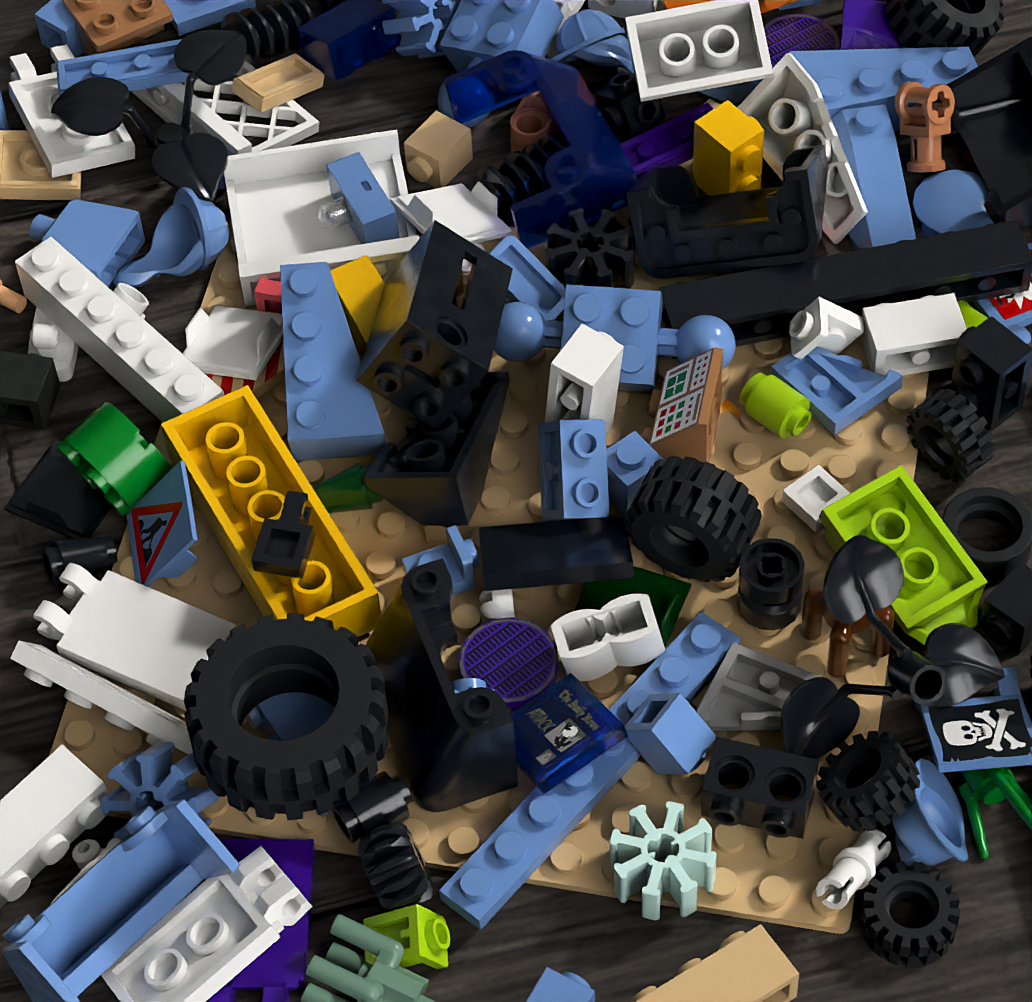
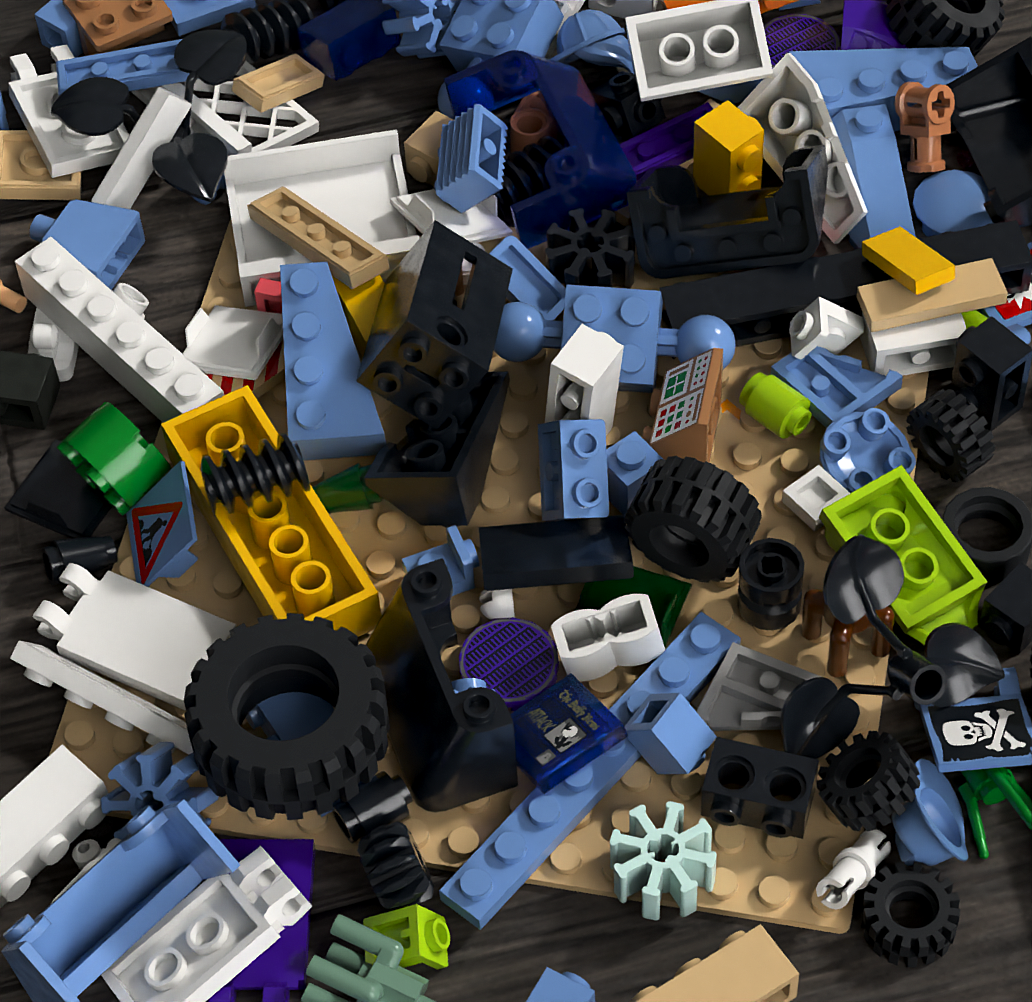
(134, 161): none -> white tile
(184, 241): medium blue piece -> none
(253, 473): none -> black piece
(286, 542): black plate -> none
(318, 237): none -> tan tile
(358, 202): medium blue piece -> none
(471, 158): none -> medium blue brick
(863, 448): none -> medium blue dish
(893, 305): none -> tan tile
(908, 260): none -> yellow tile

